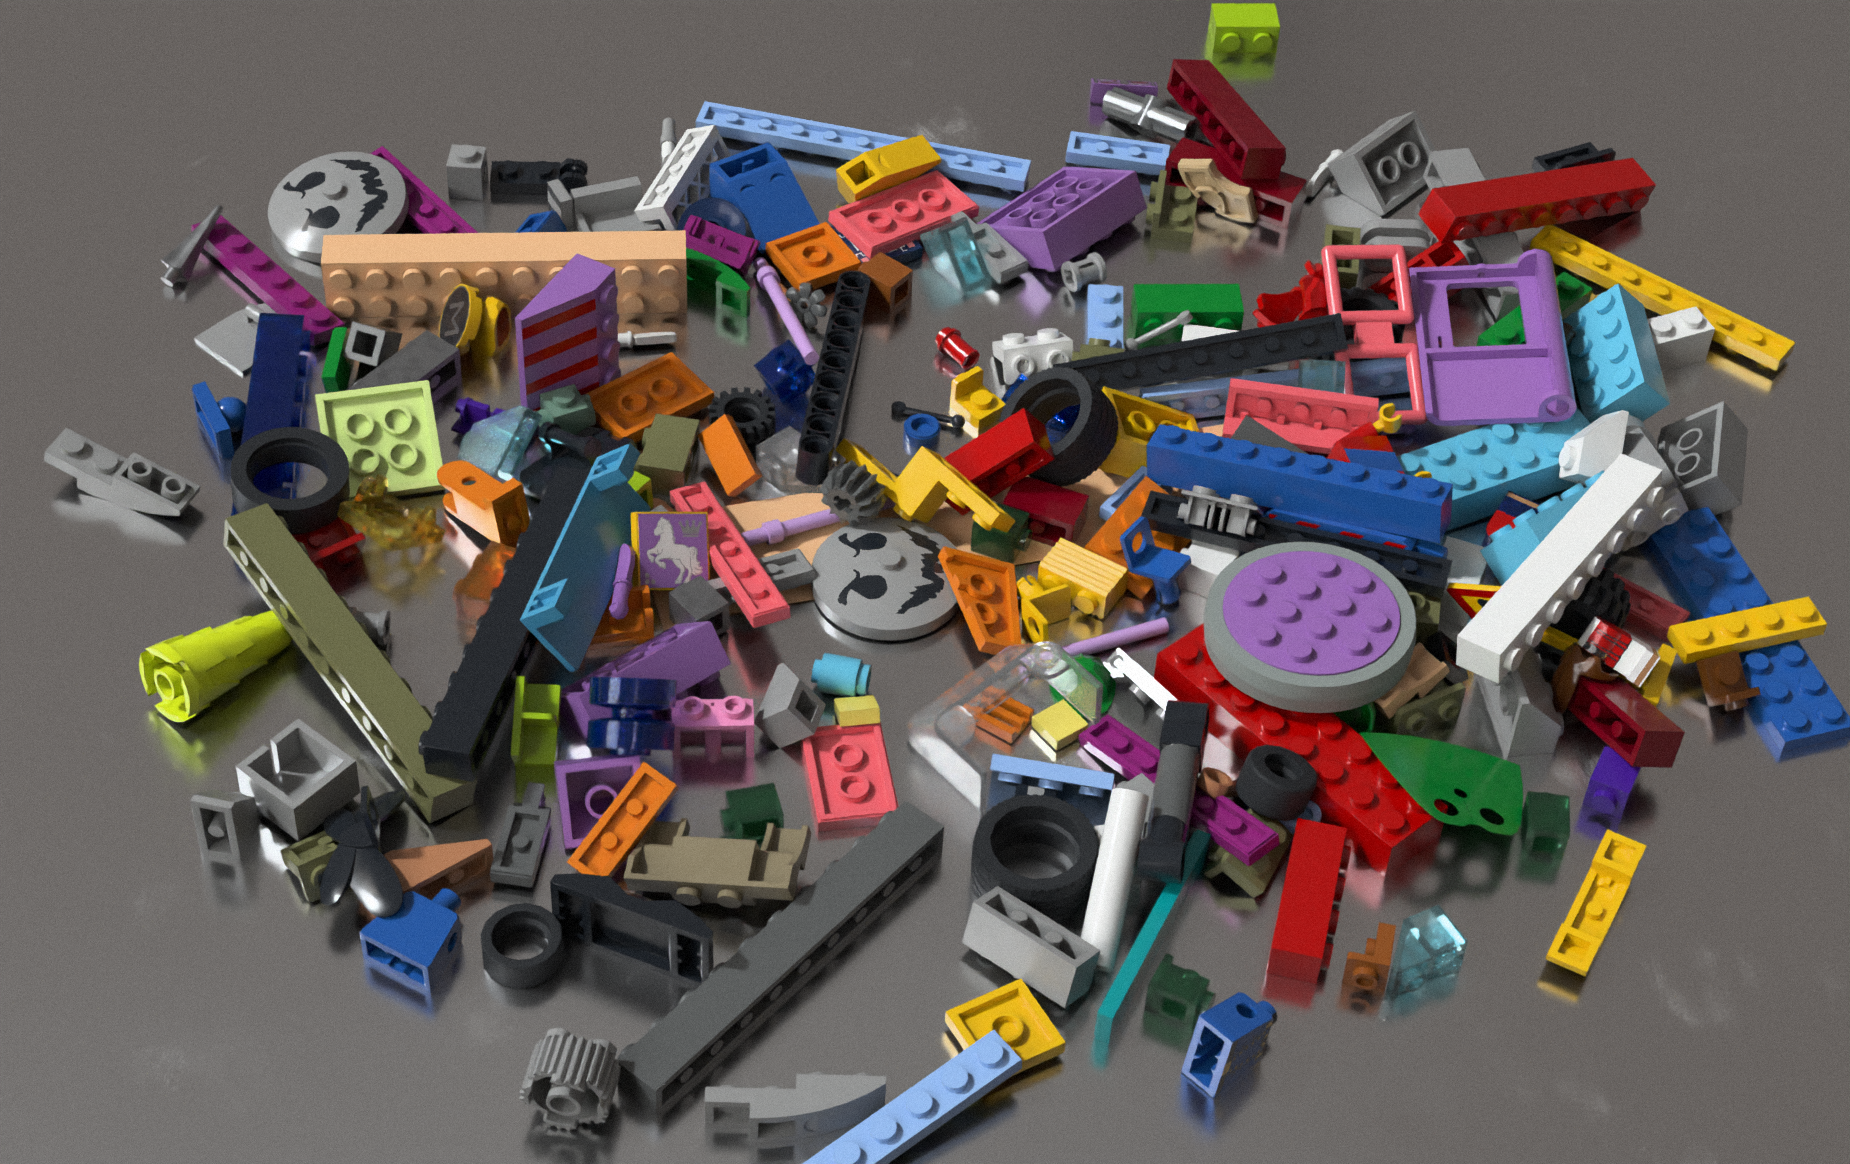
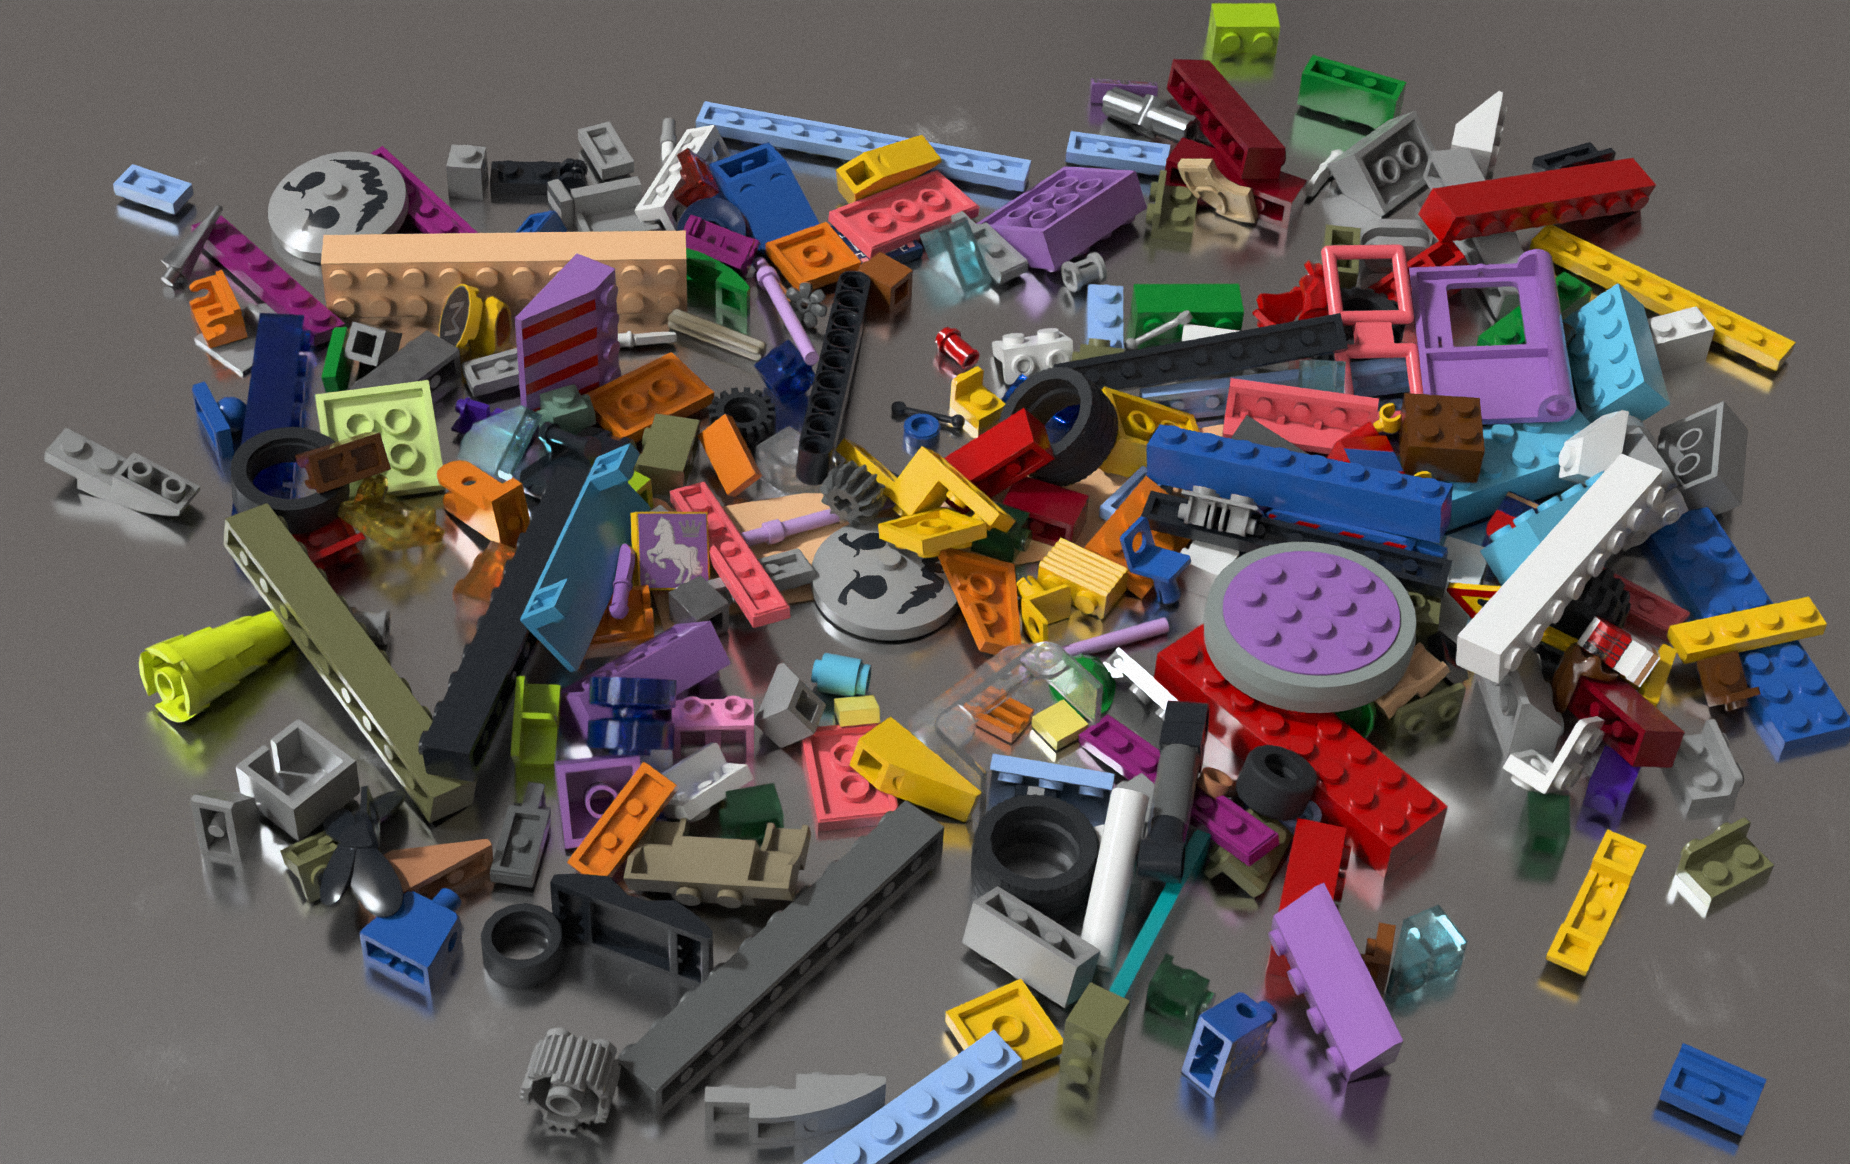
(153, 189): none -> light blue plate
(218, 311): none -> orange hinge
(344, 461): none -> reddish brown hinge
(492, 372): none -> light grey hinge
(606, 150): none -> light grey plate
(697, 177): none -> clear red bracket
(703, 782): none -> white bracket
(717, 335): none -> dark tan axle
(911, 771): none -> yellow slope
(932, 531): none -> yellow plate
(1094, 1036): none -> olive brick
(1335, 984): none -> medium lavender slope
(1350, 92): none -> green brick
(1437, 768): green piece -> none
(1441, 437): none -> reddish brown brick
(1482, 131): none -> white slope
(1536, 771): none -> white bracket
(1707, 769): none -> light grey bracket
(1712, 1089): none -> blue plate
(1722, 863): none -> olive bracket

